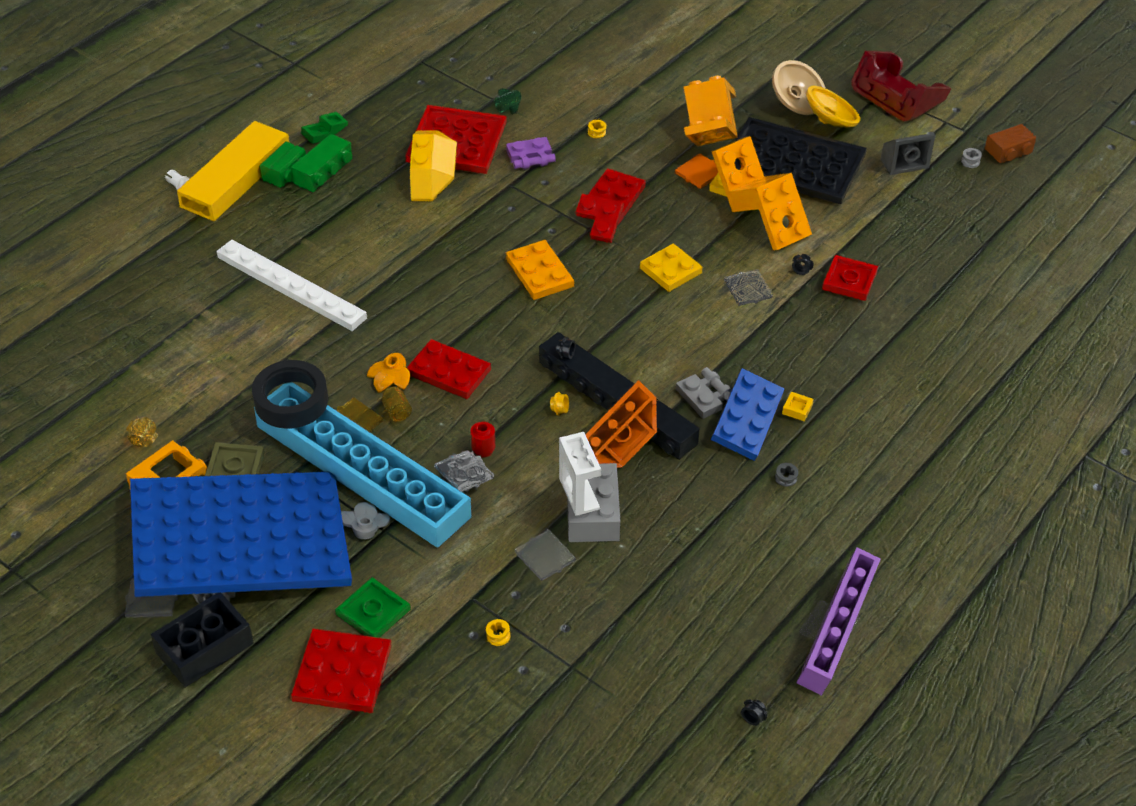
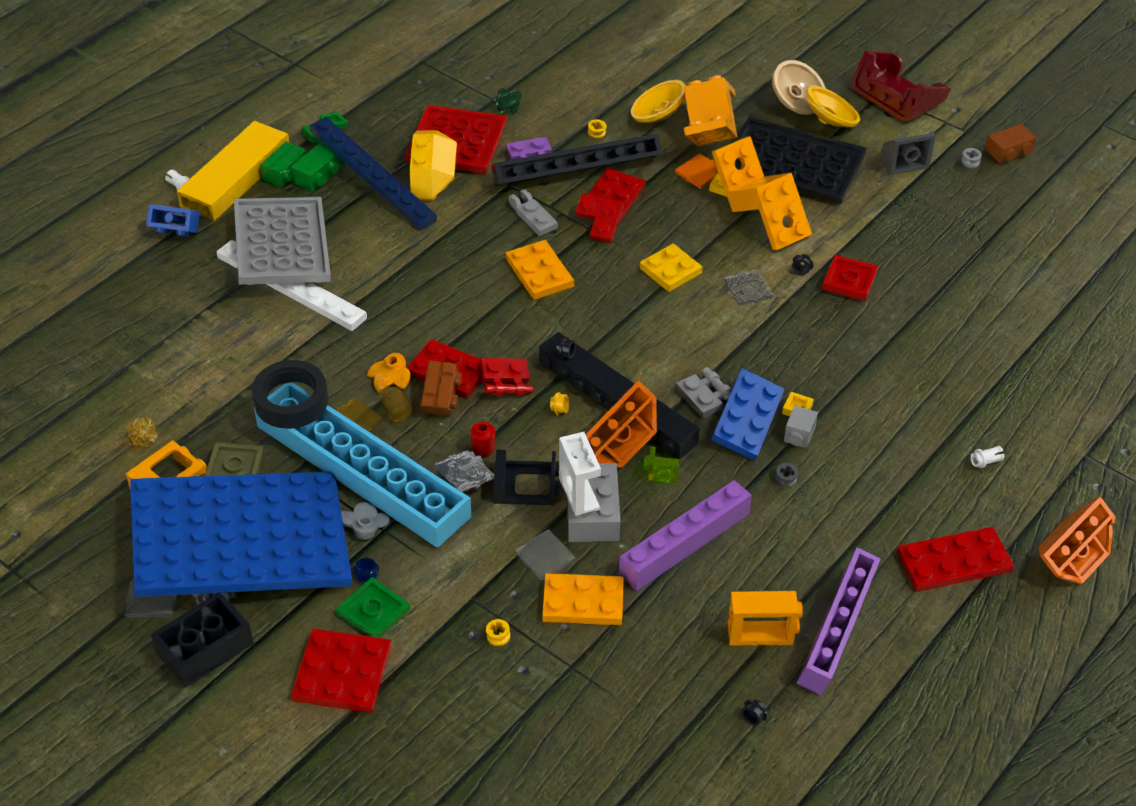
(173, 218): none -> blue brick
(281, 241): none -> light grey plate
(364, 565): none -> clear blue plate
(373, 173): none -> dark blue plate
(440, 388): none -> dark orange brick
(505, 371): none -> red plate
(506, 474): none -> black window
(533, 213): none -> light grey hinge
(576, 159): none -> black brick
(583, 599): none -> light orange plate
(659, 102): none -> yellow dish
(661, 468): none -> clear neon green bracket
(684, 535): none -> medium lavender brick
(763, 604): none -> light orange window
(800, 426): none -> light grey brick
(954, 559): none -> red plate
(981, 458): none -> white pin
(1079, 542): none -> orange wedge

